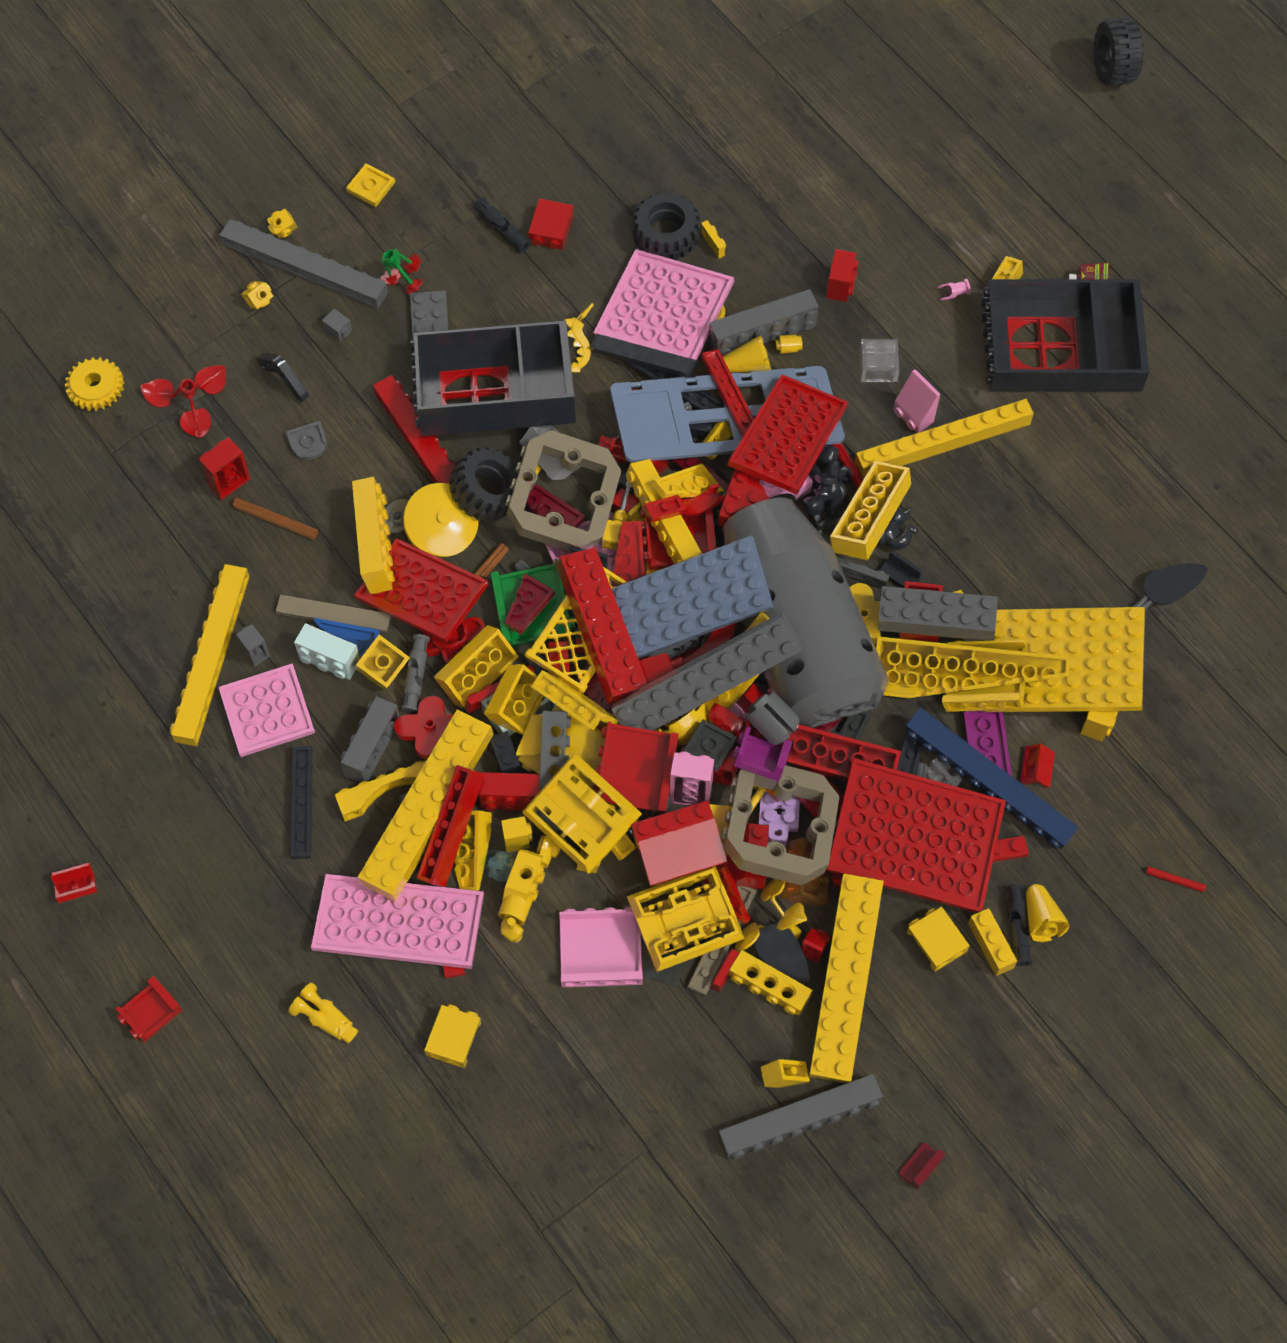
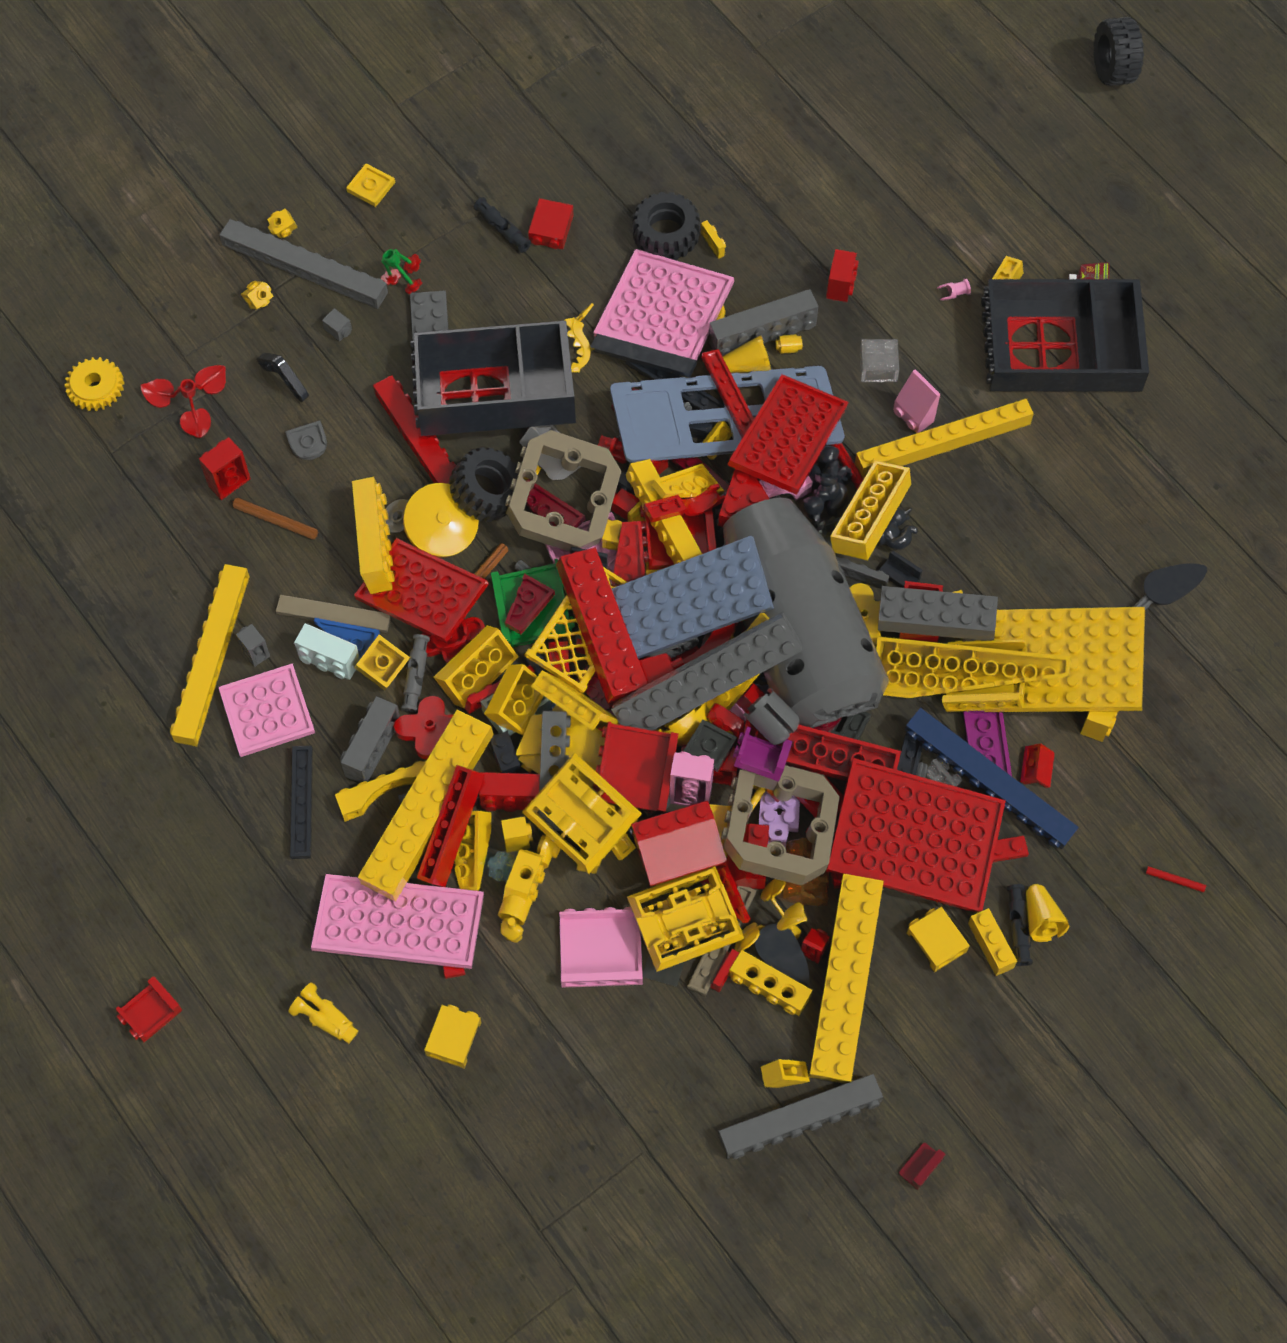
(74, 882): red bracket -> none
(620, 514): hinge -> none

